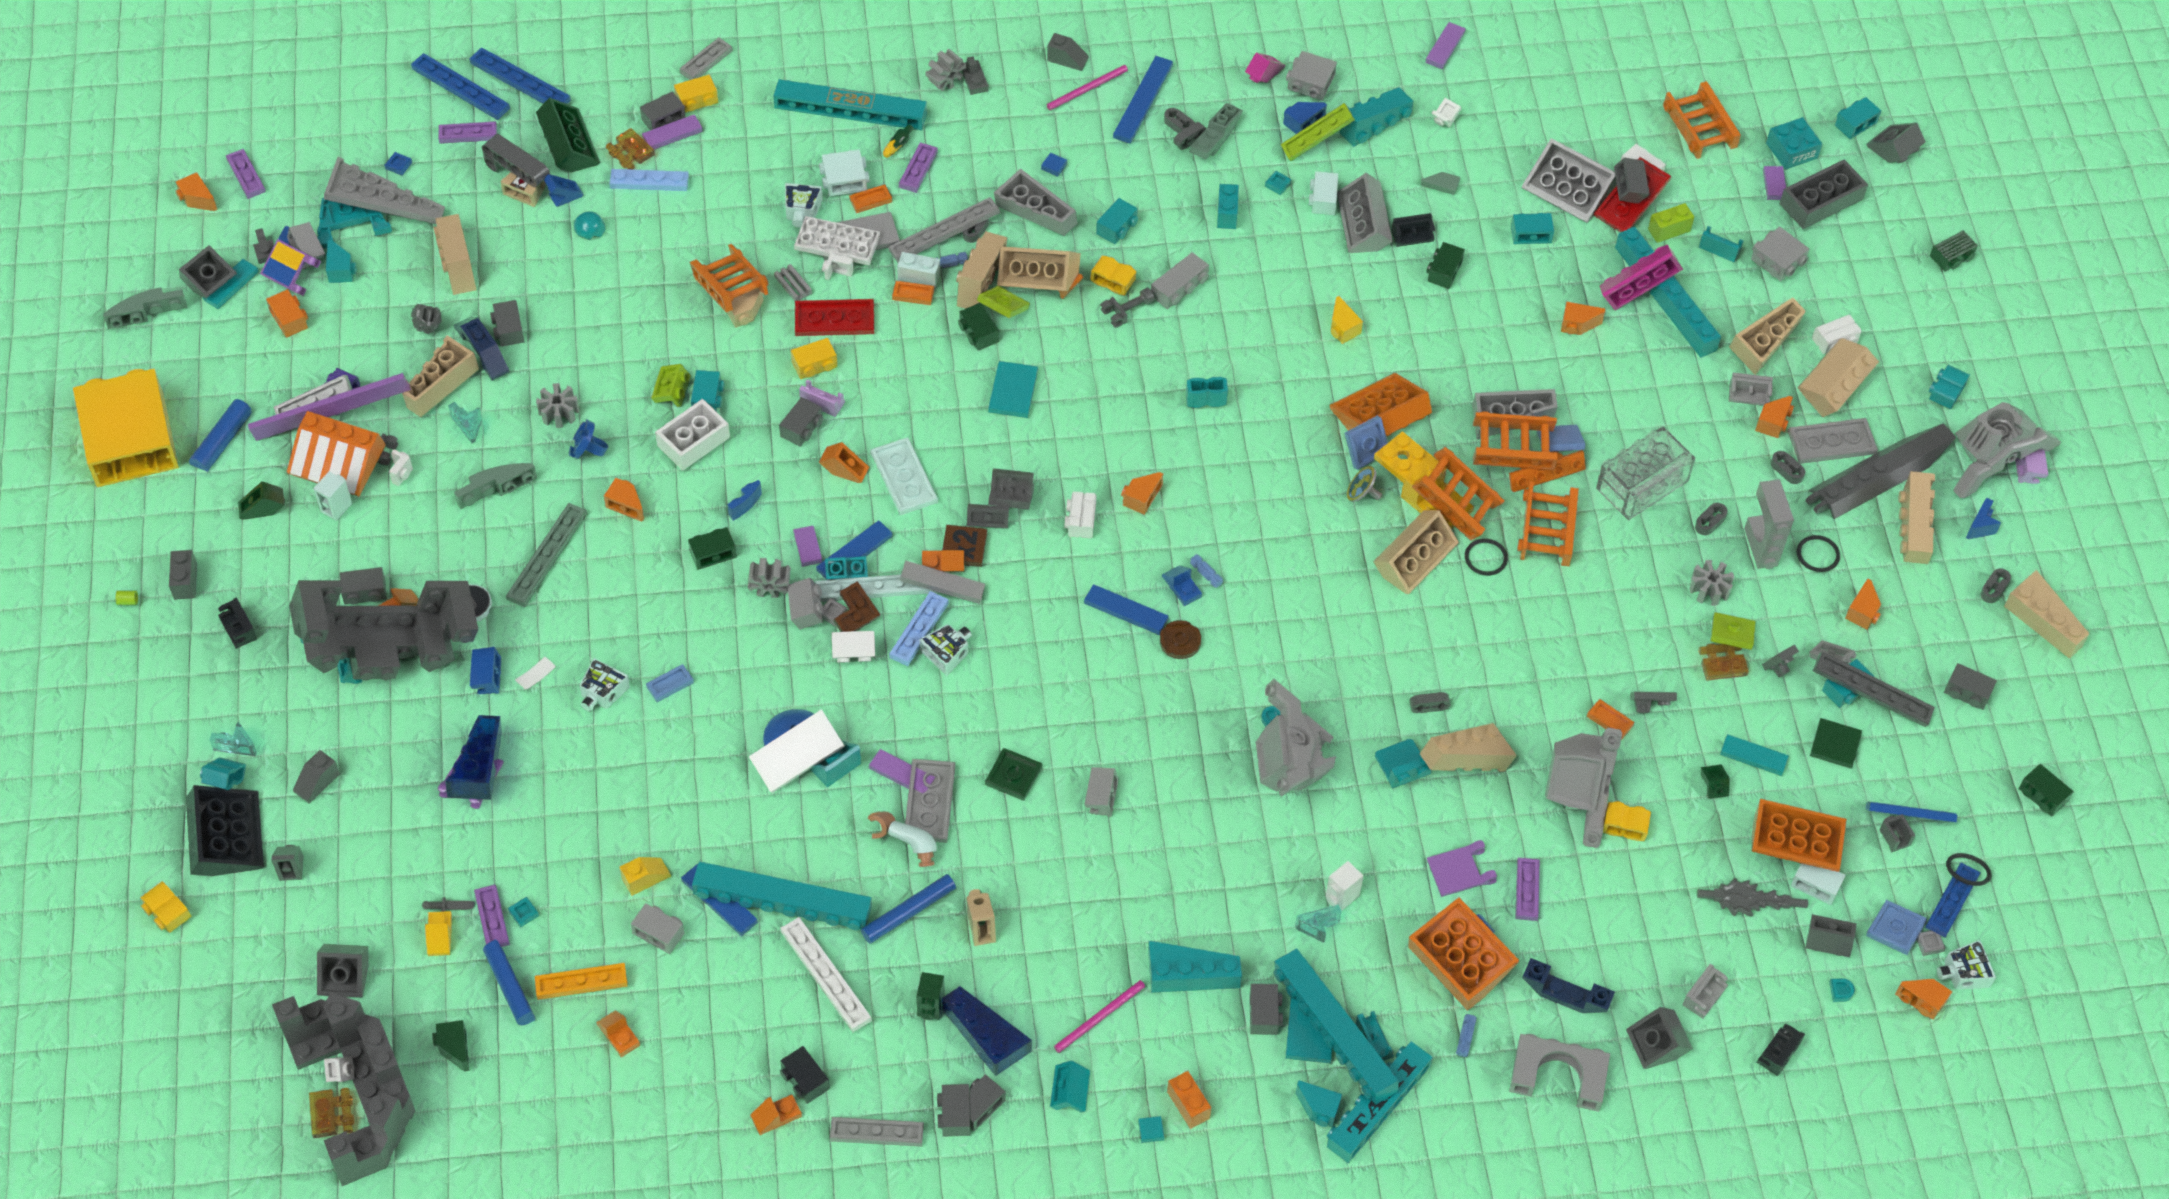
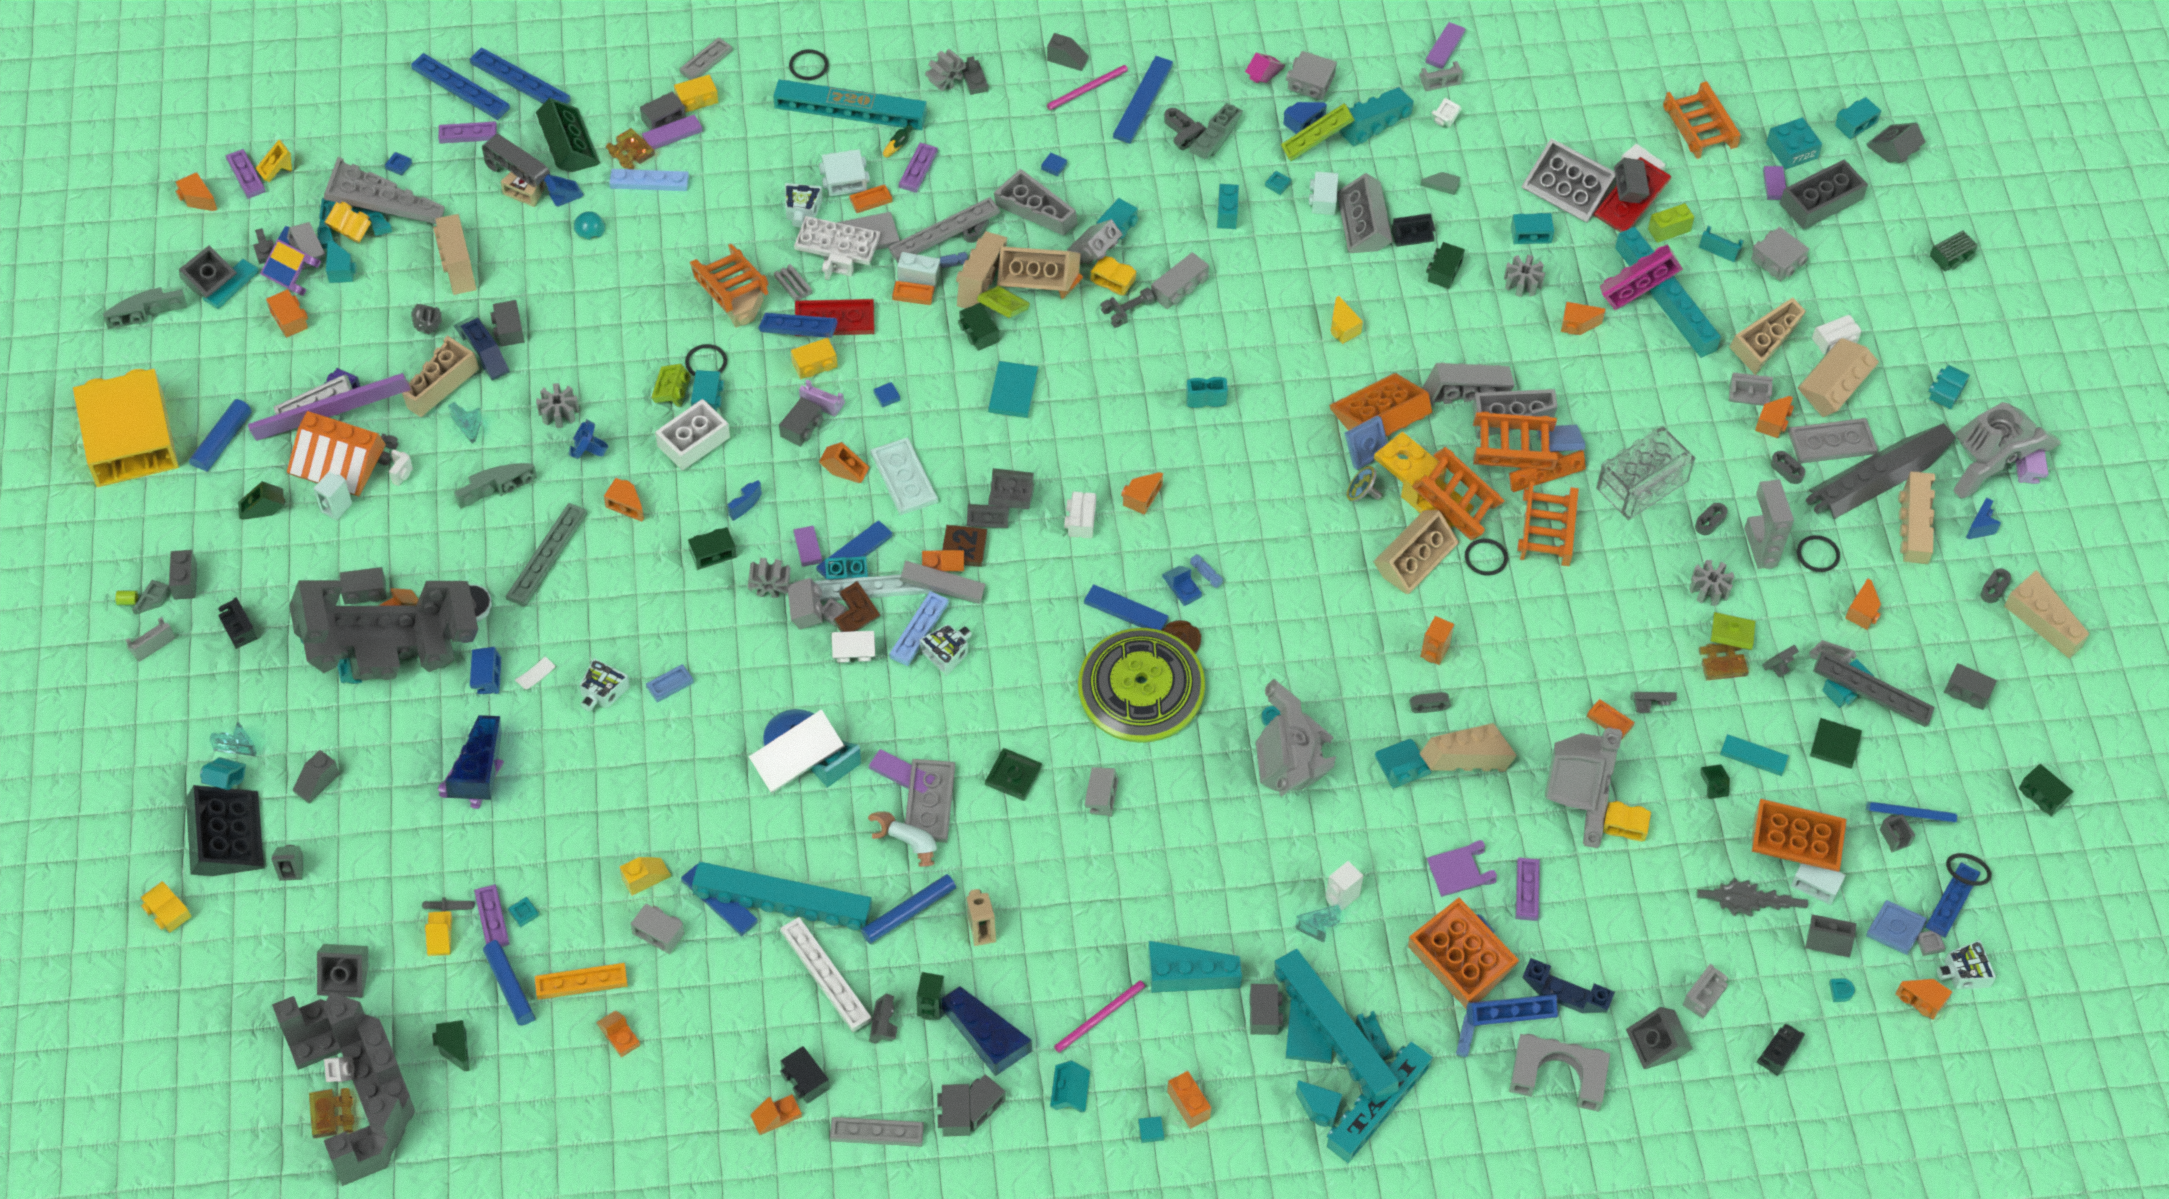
(151, 641): none -> light grey hinge
(152, 597): none -> sand green tile
(275, 159): none -> yellow slope
(348, 222): none -> yellow brick
(705, 346): none -> black tyre
(798, 325): none -> blue tile
(808, 77): none -> black tyre
(880, 1027): none -> dark grey hinge
(886, 394): none -> blue tile
(1096, 241): none -> light grey brick
(1134, 709): none -> dish
(1437, 640): none -> orange brick
(1441, 78): none -> light grey hinge
(1462, 381): none -> light grey wedge
(1512, 1010): none -> blue brick
(1524, 275): none -> light grey gear

